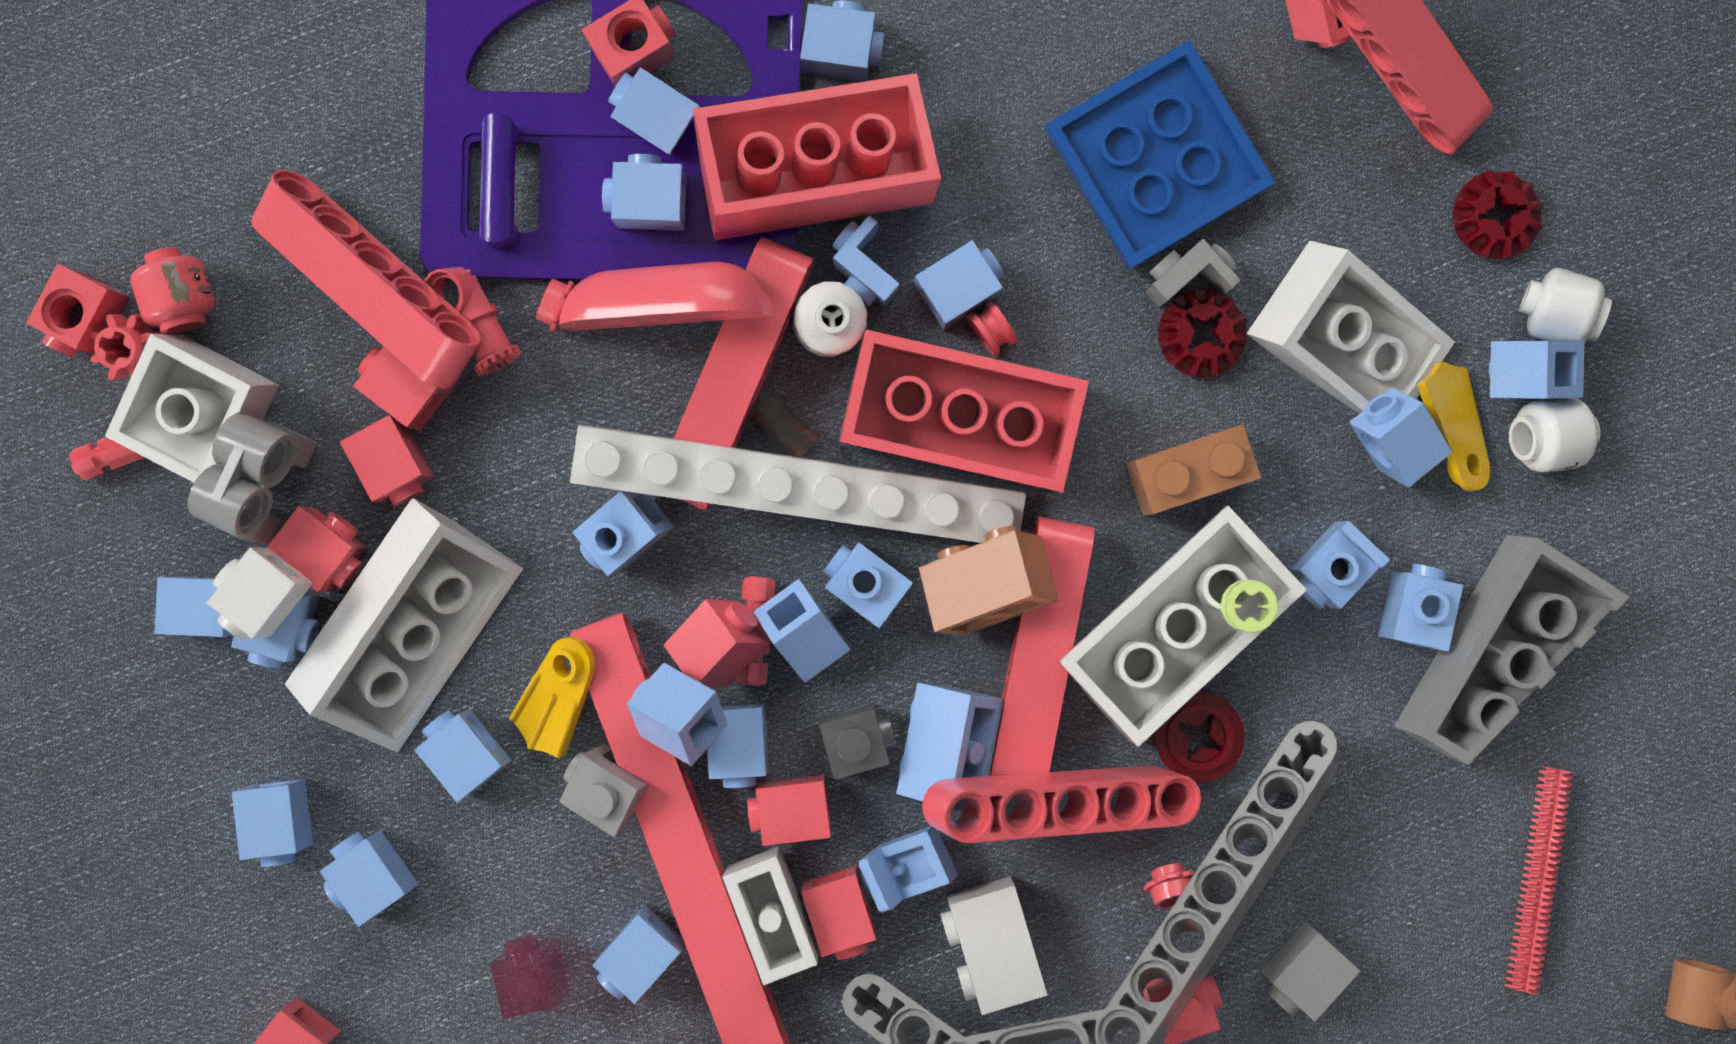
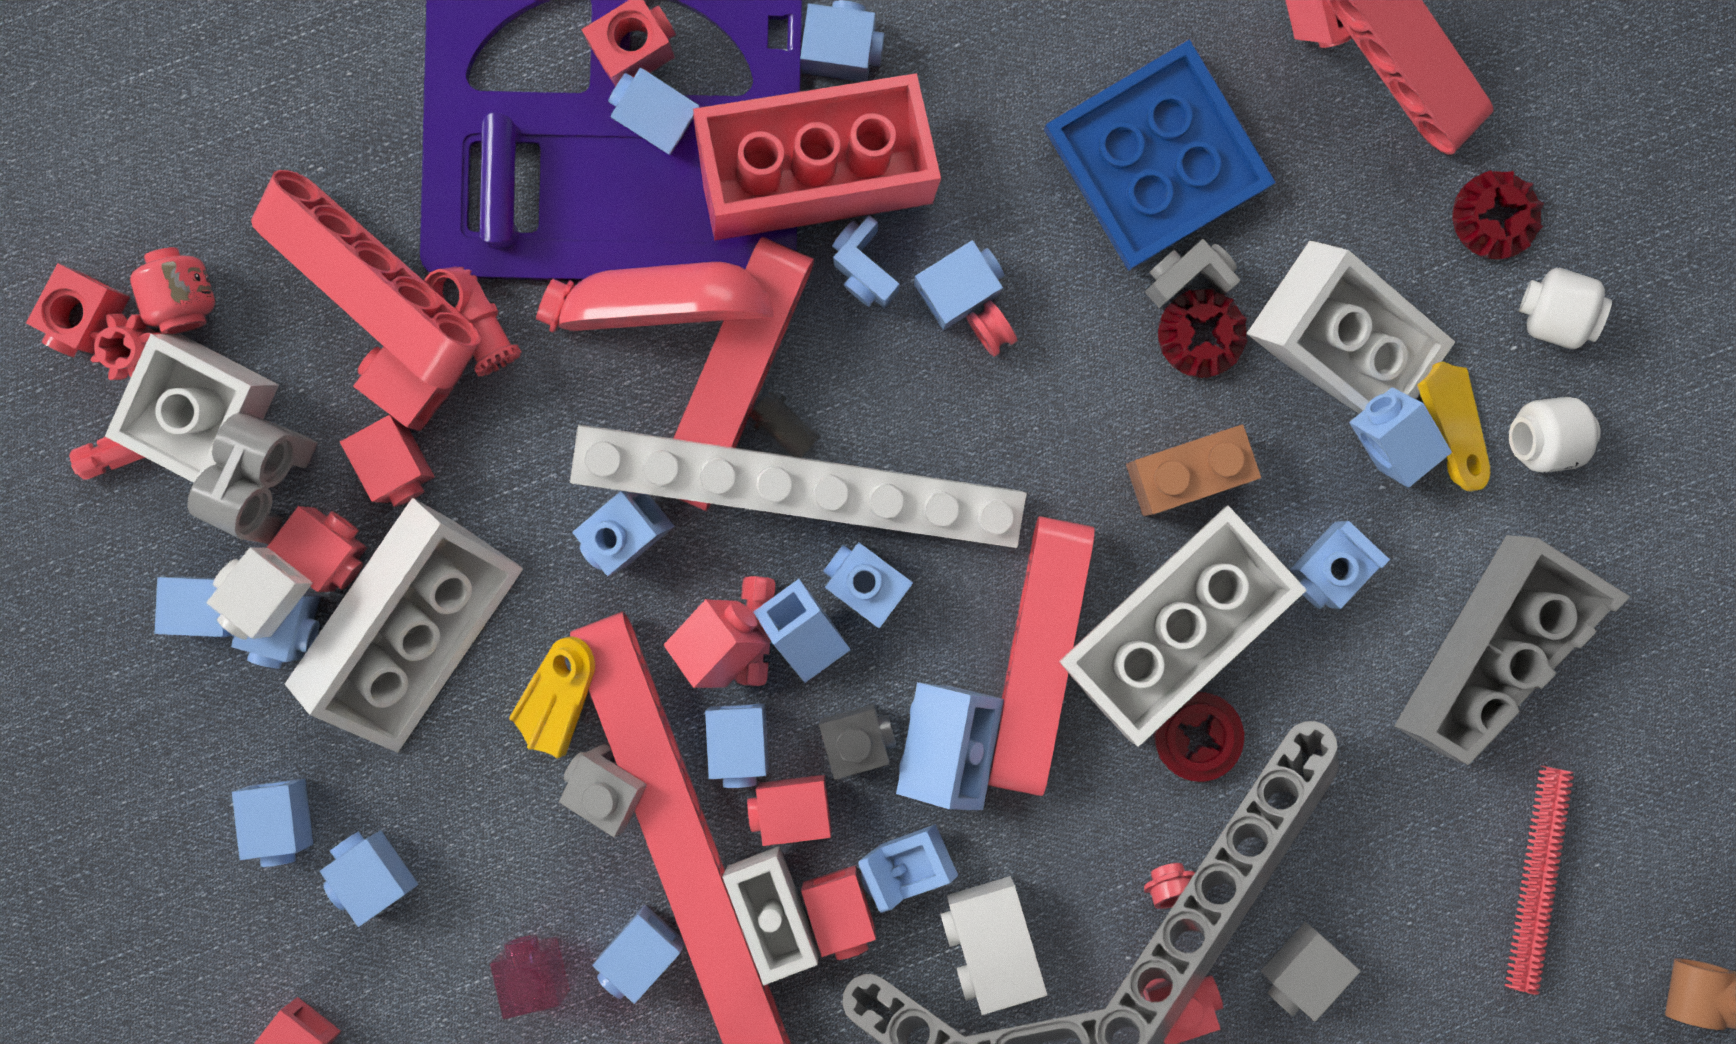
(461, 753): light blue brick -> none
(646, 194): light blue brick -> none
(677, 713): light blue brick -> none
(825, 339): white head -> none
(963, 410): coral brick -> none
(987, 581): brick -> none
(1039, 798): coral beam -> none
(1249, 588): yellowish green bush -> none
(1421, 608): light blue brick -> none
(1537, 369): light blue brick -> none

